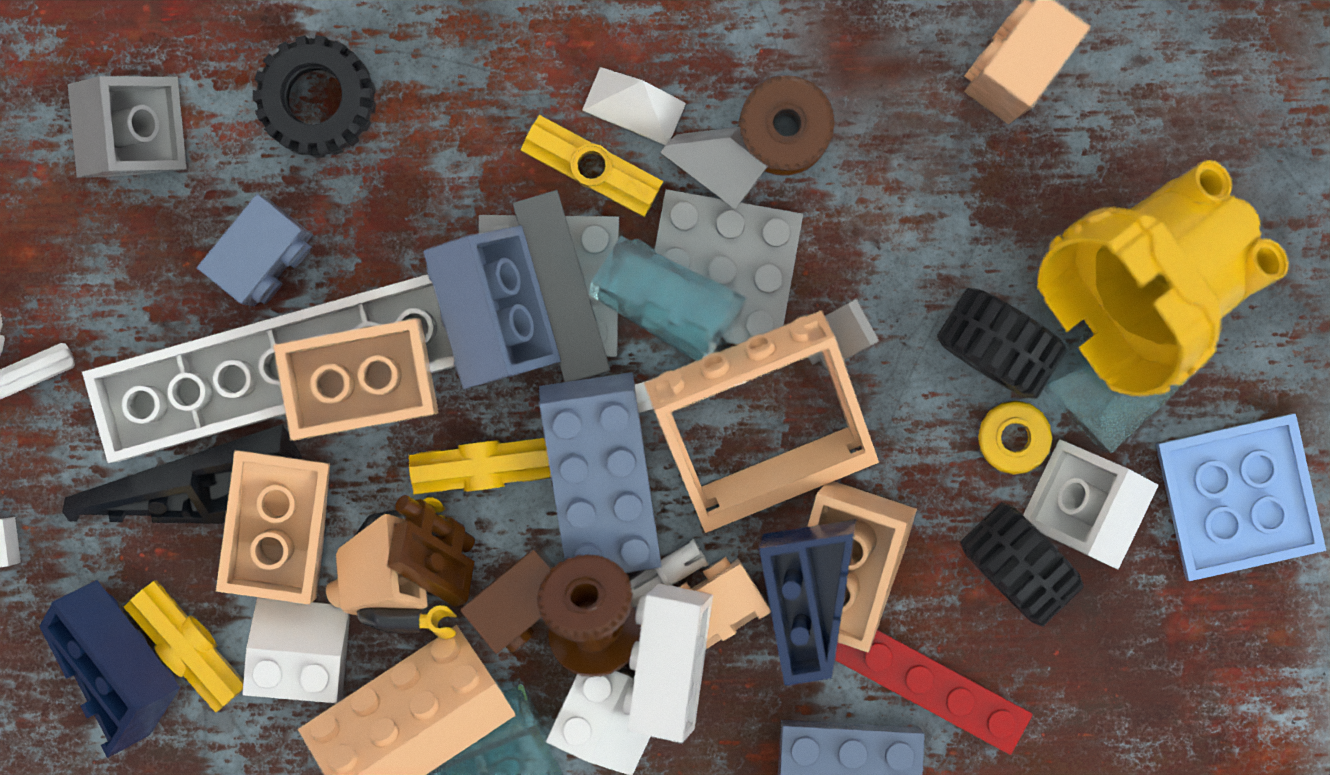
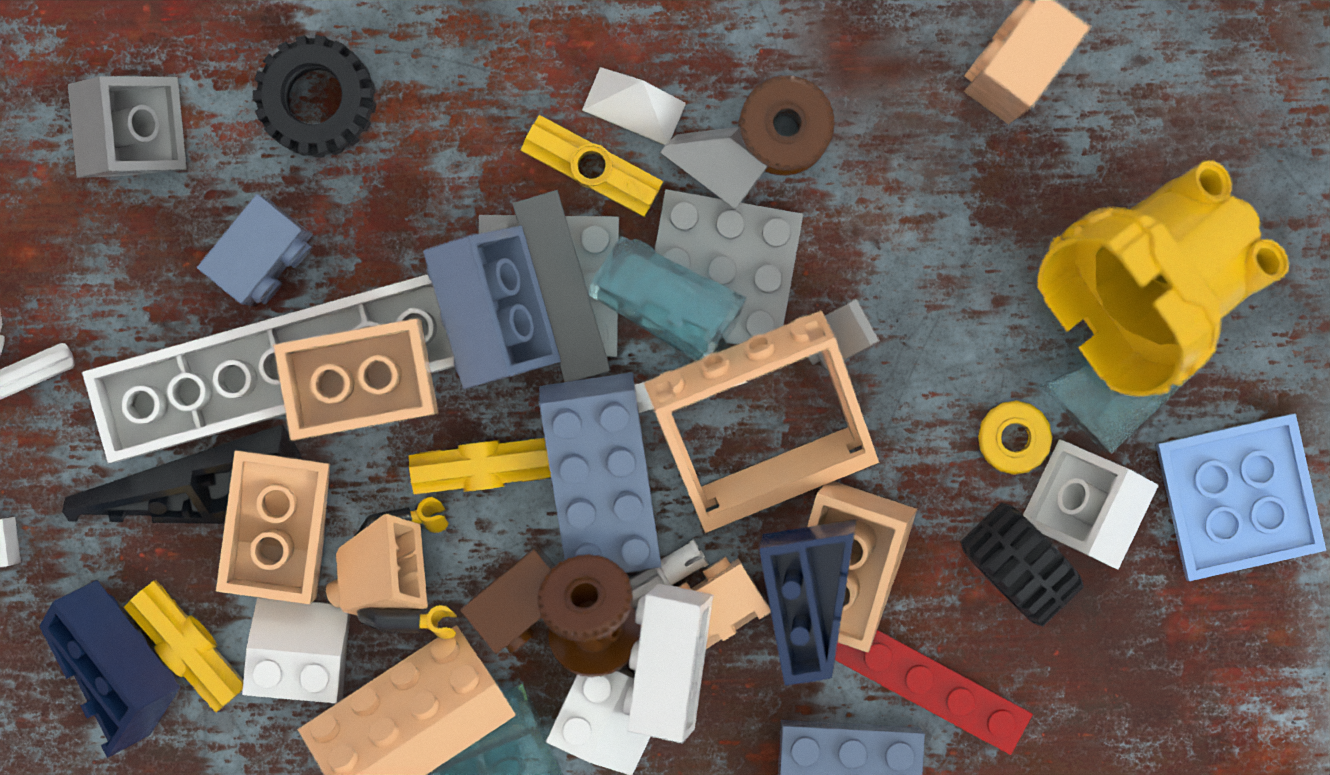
(431, 560): reddish brown plate -> none
(1002, 343): black tyre -> none

